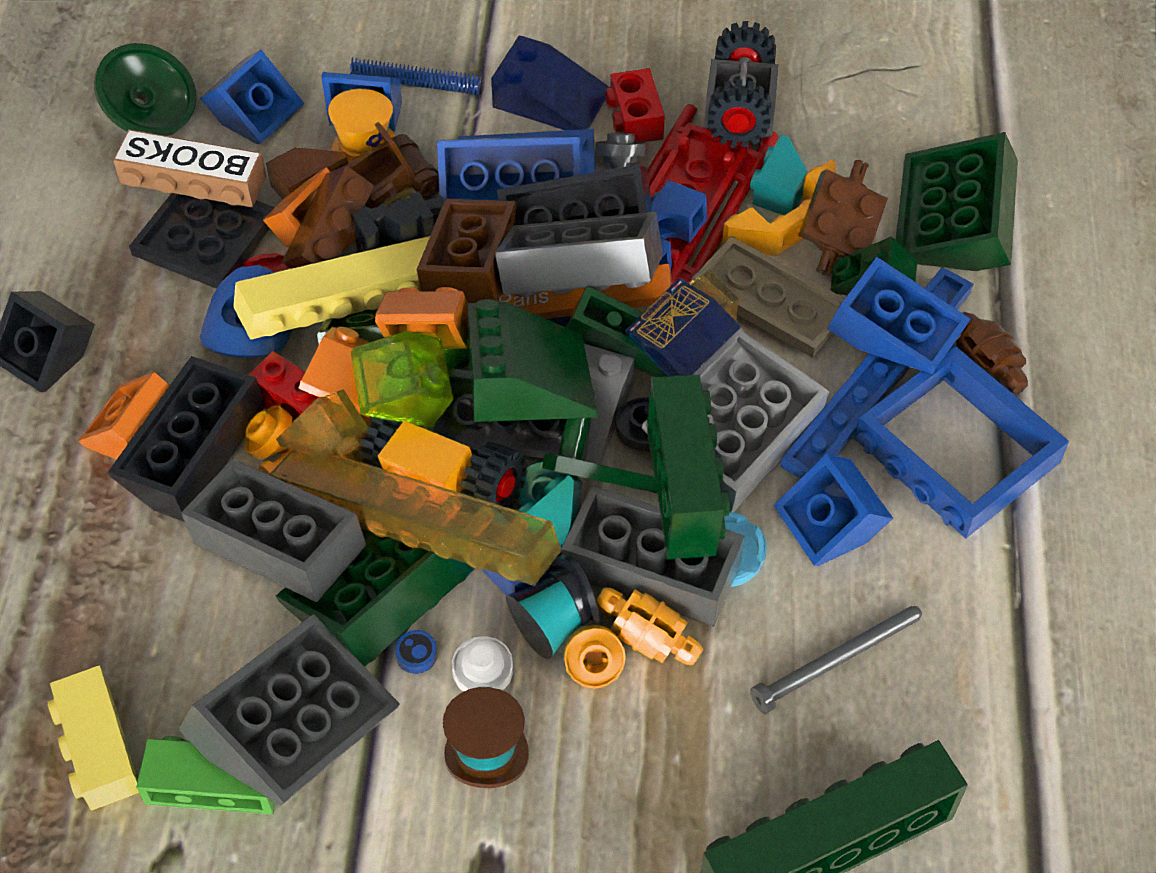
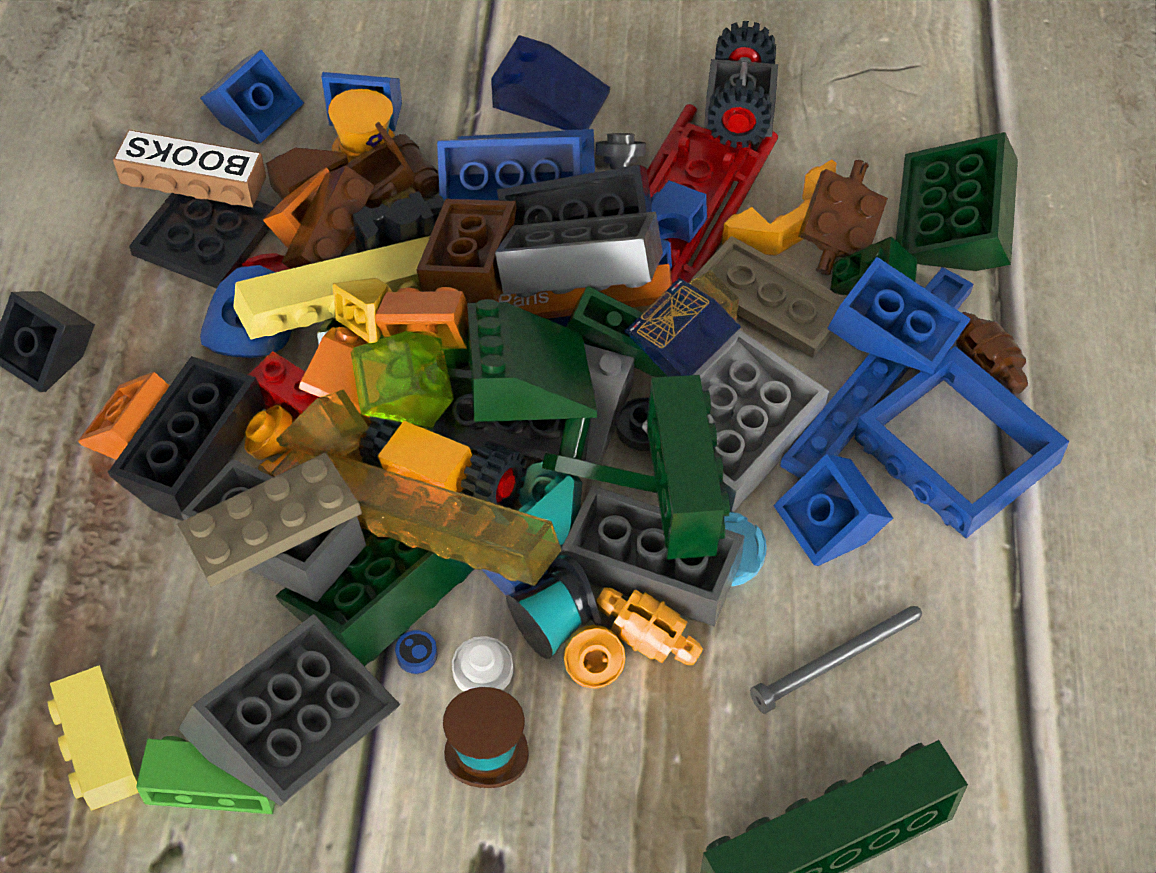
(152, 76): dark green dish -> none
(269, 519): none -> dark tan plate
(357, 306): none -> yellow slope
(419, 78): blue axle -> none
(636, 105): red brick -> none
(781, 180): teal slope -> none

